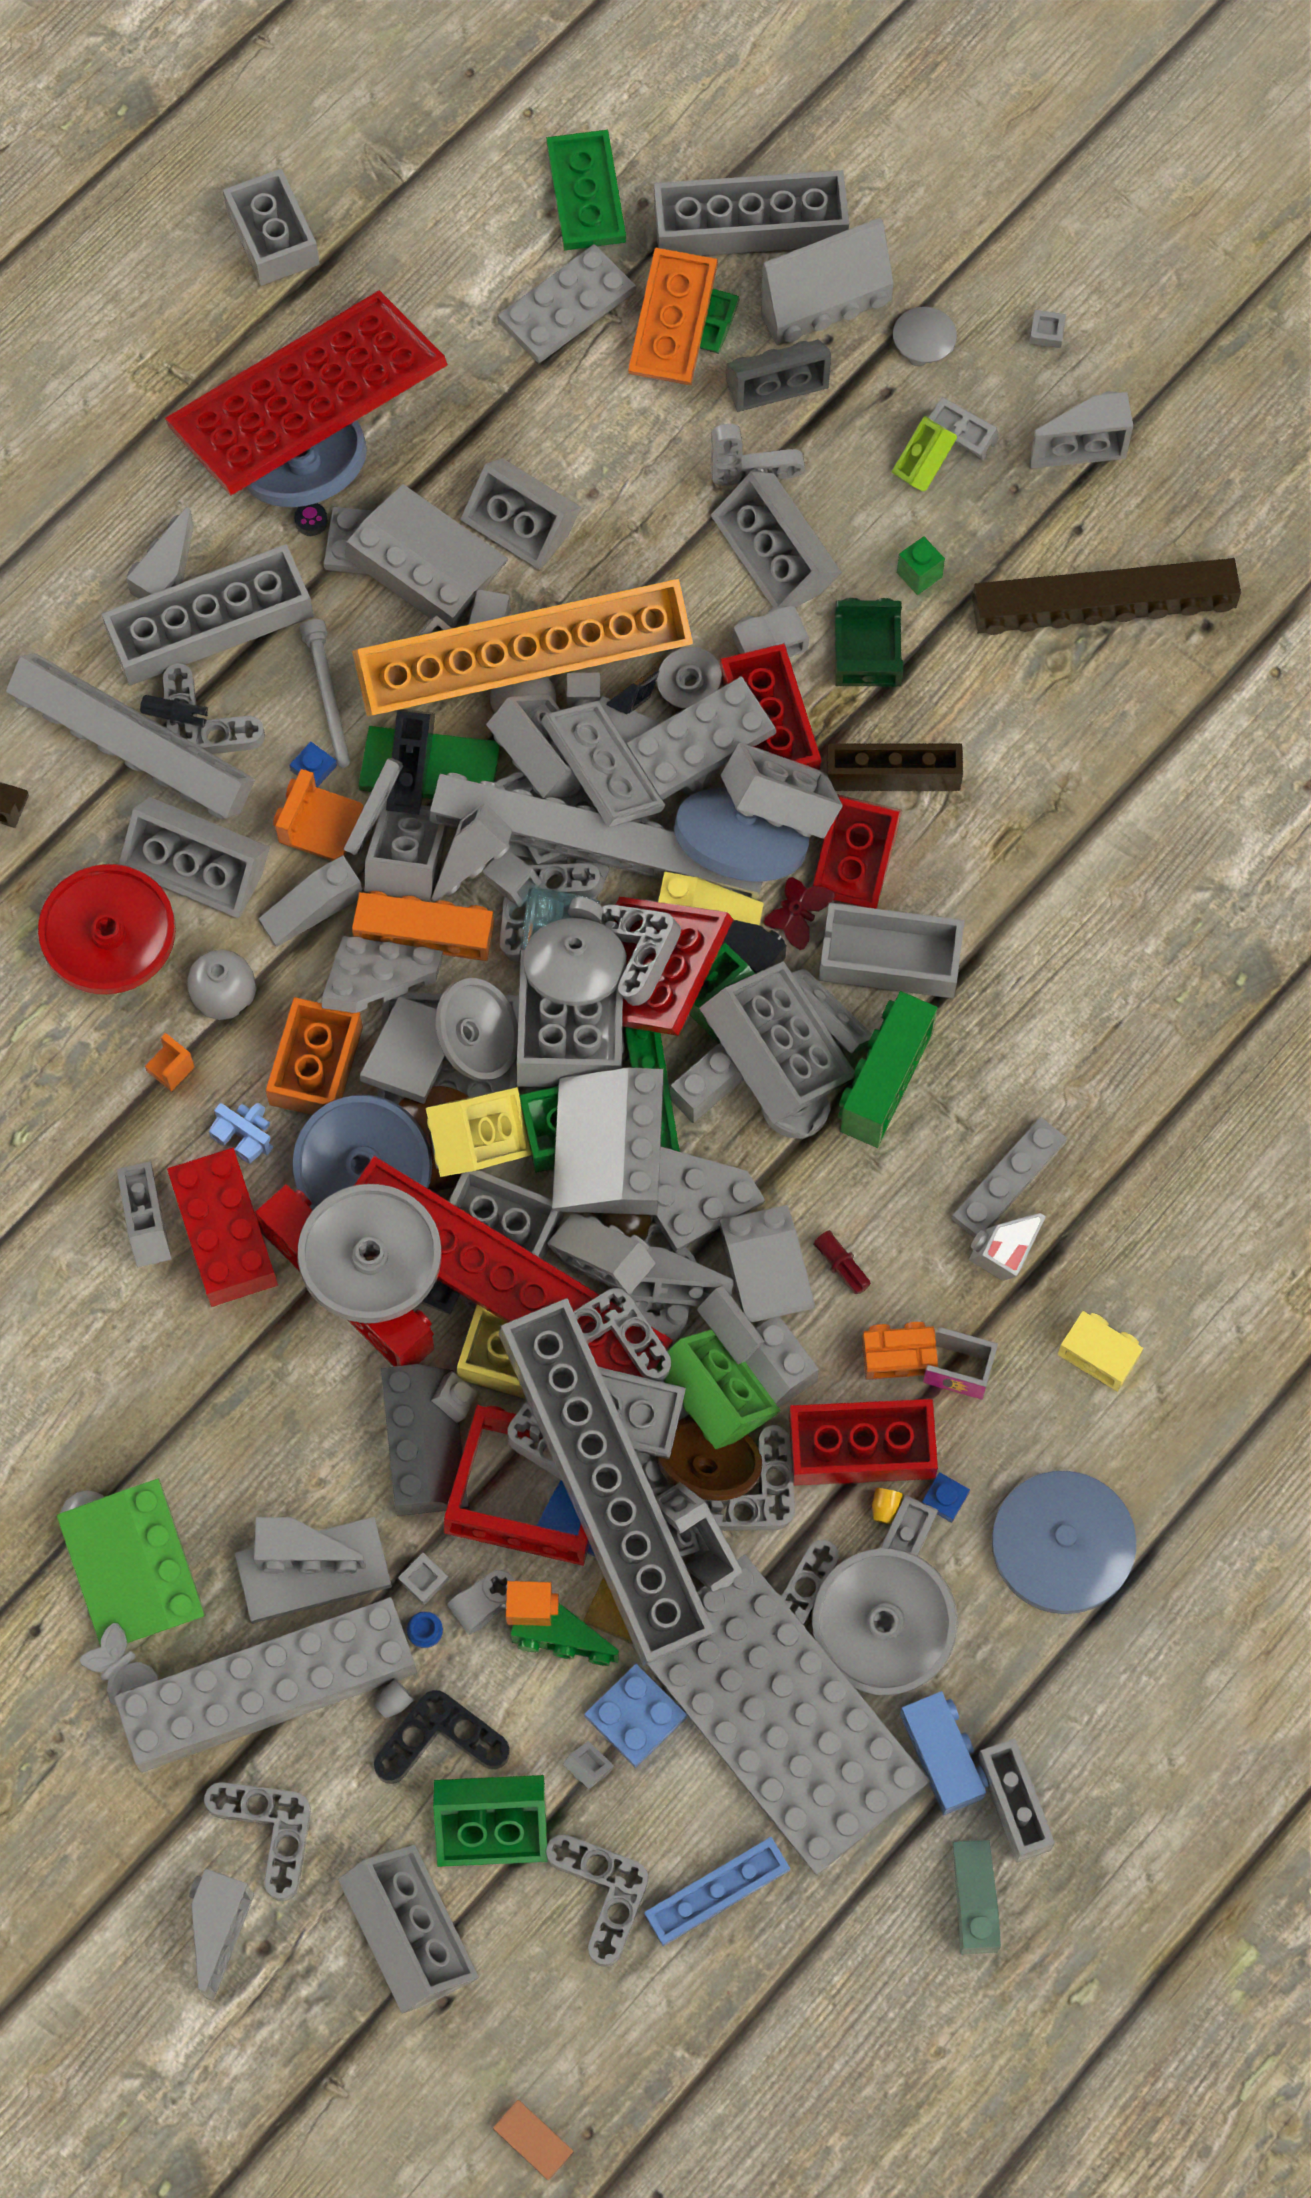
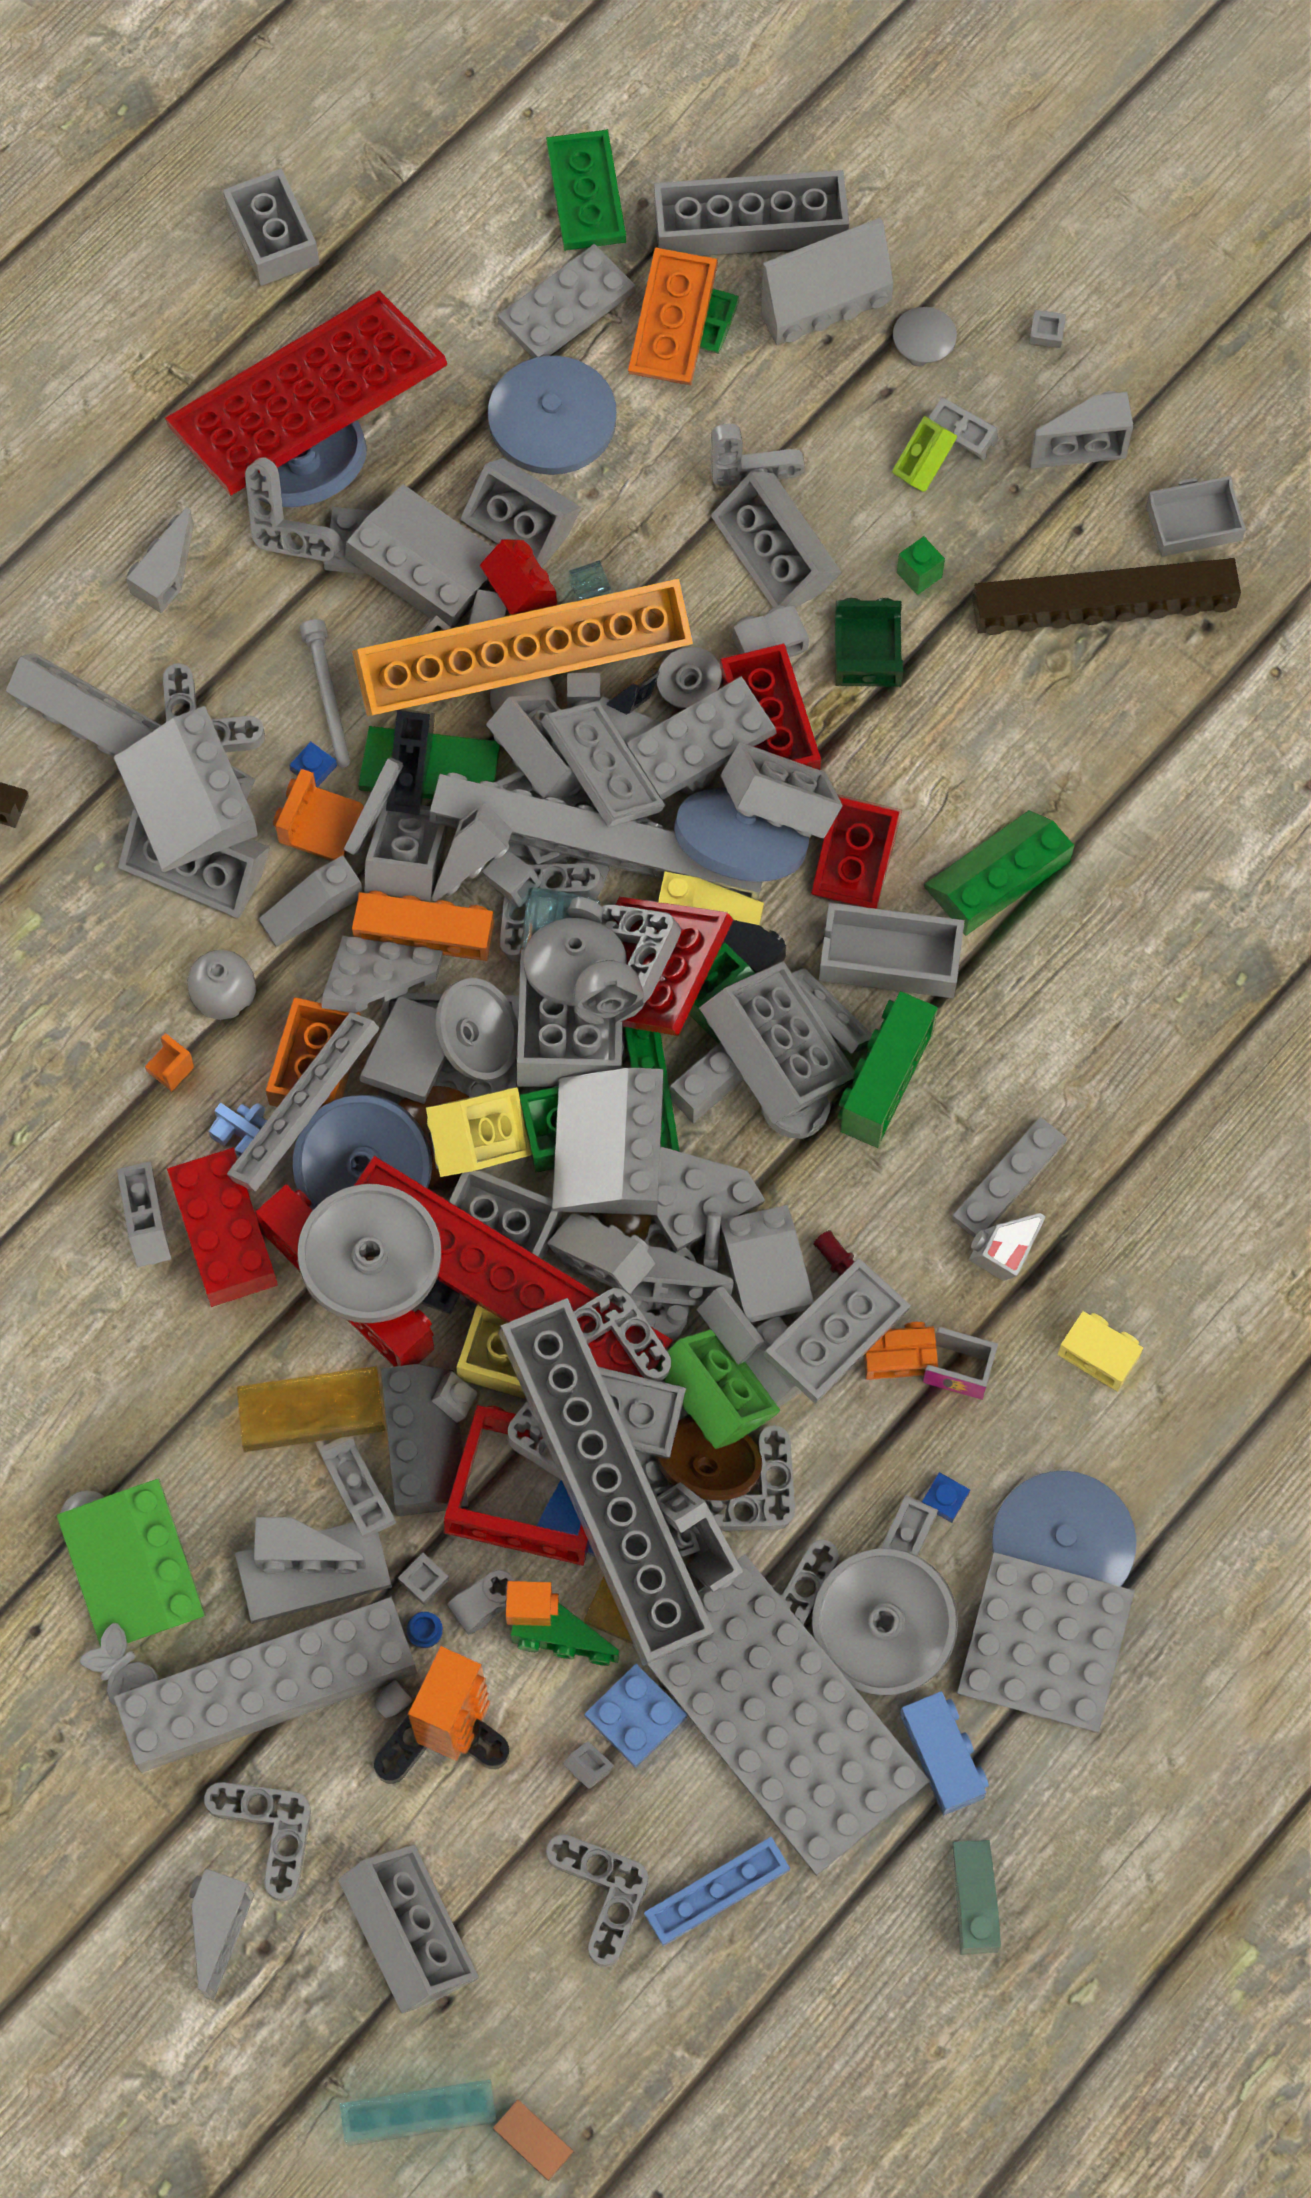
(106, 929): red dish -> none
(173, 710): black axle -> none
(185, 790): none -> light grey slope
(208, 614): light grey brick -> none
(274, 521): none -> light grey beam
(303, 1101): none -> light grey plate
(310, 1409): none -> clear yellow tile
(311, 519): black tile -> none
(355, 1485): none -> light grey slope
(418, 2112): none -> clear light blue brick
(449, 1704): none -> orange brick
(490, 1820): green slope -> none
(518, 577): none -> red slope
(552, 415): none -> sand blue dish
(589, 581): none -> clear light blue brick
(608, 991): none -> light grey cylinder
(712, 1241): none -> light grey bar
(778, 374): dark grey slope -> none
(796, 908): dark red piece -> none
(836, 1330): none -> light grey plate
(863, 1442): red brick -> none
(886, 1505): yellow hose -> none
(895, 766): dark brown brick -> none
(1001, 870): none -> green slope
(1016, 1800): light grey brick -> none
(1046, 1642): none -> light grey plate
(1195, 515): none -> light grey container

